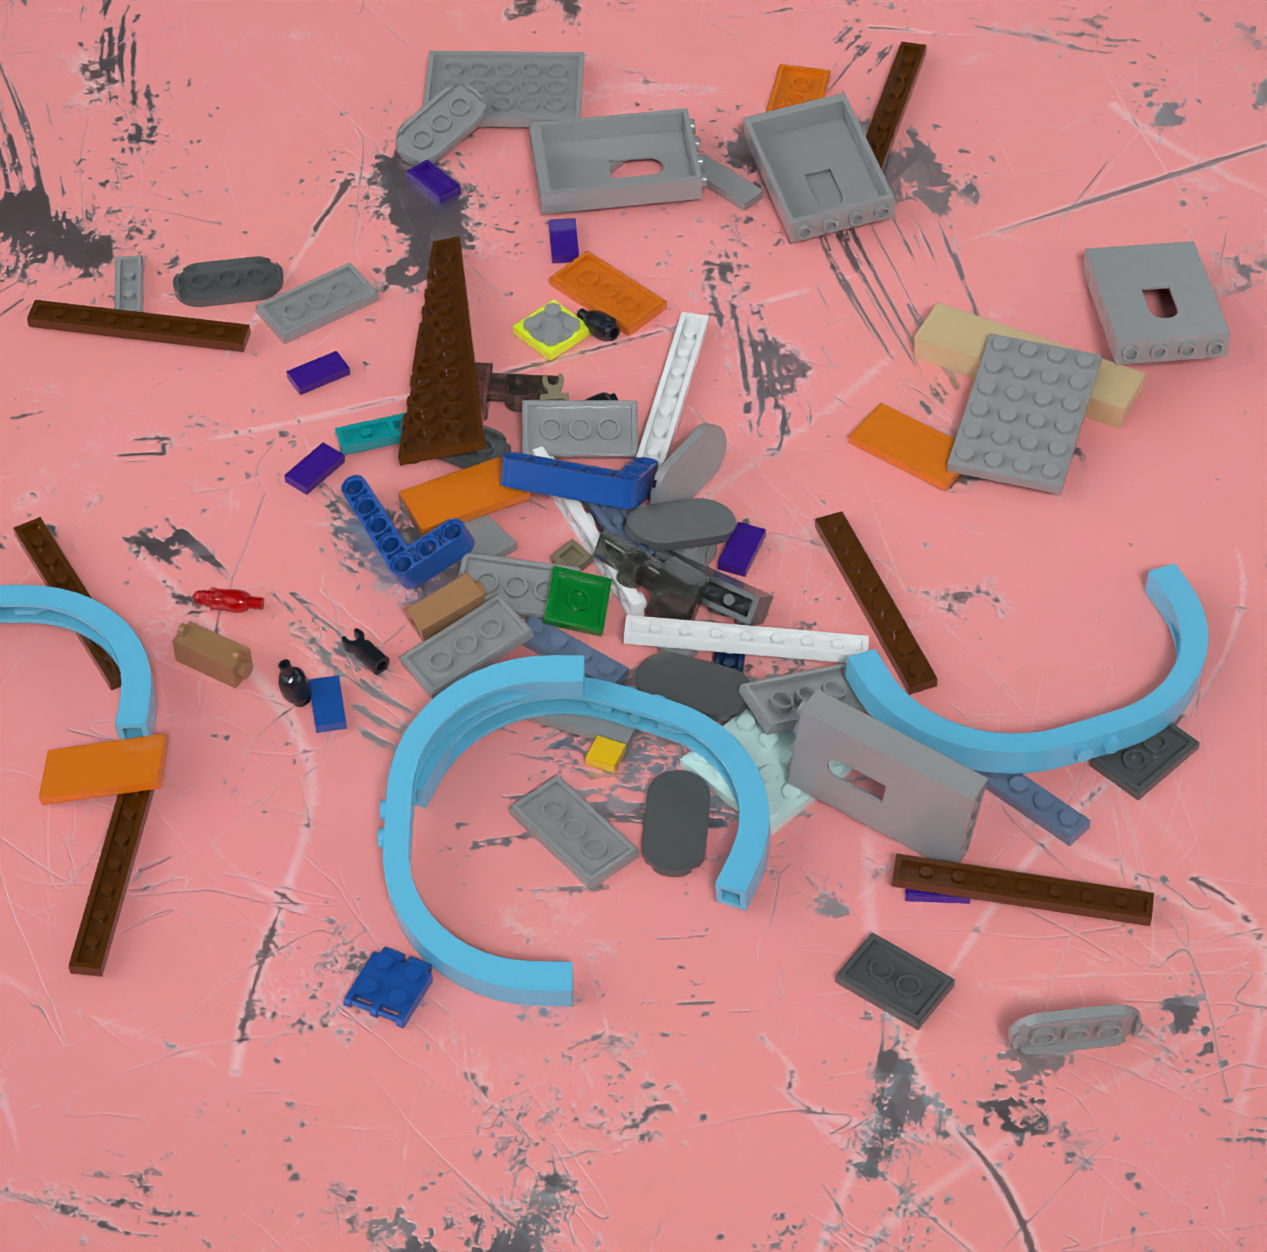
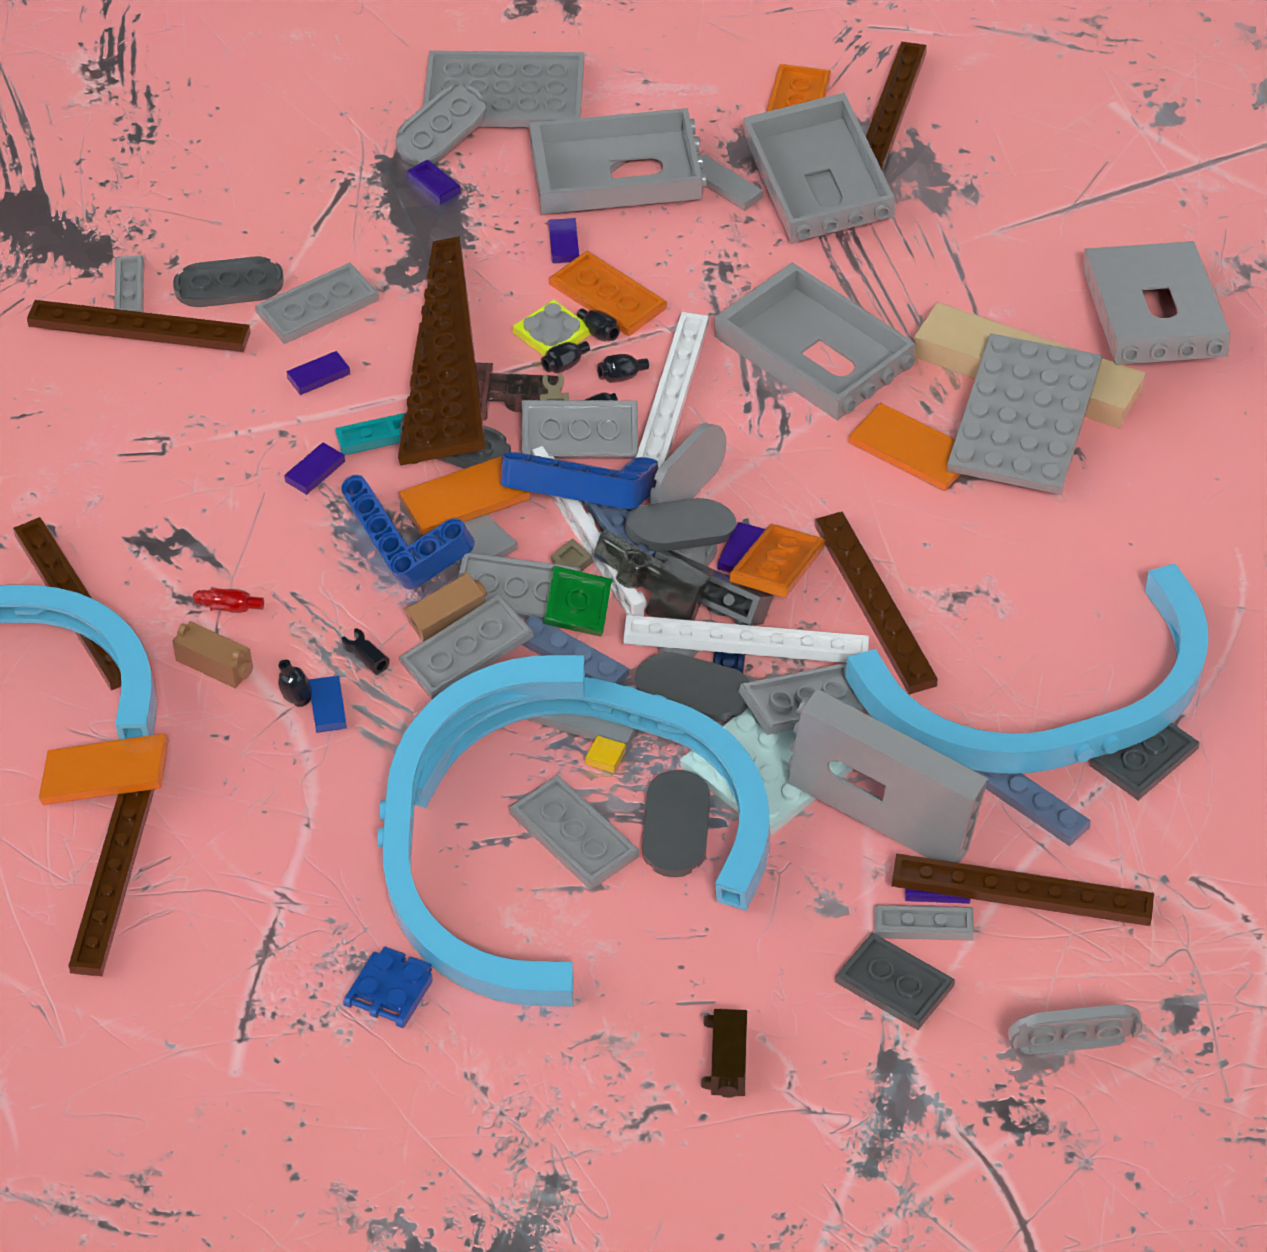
(564, 356): none -> black plant
(620, 367): none -> black plant
(728, 1052): none -> dark brown brick
(777, 560): none -> orange tile
(797, 311): none -> light grey panel
(924, 922): none -> light grey tile

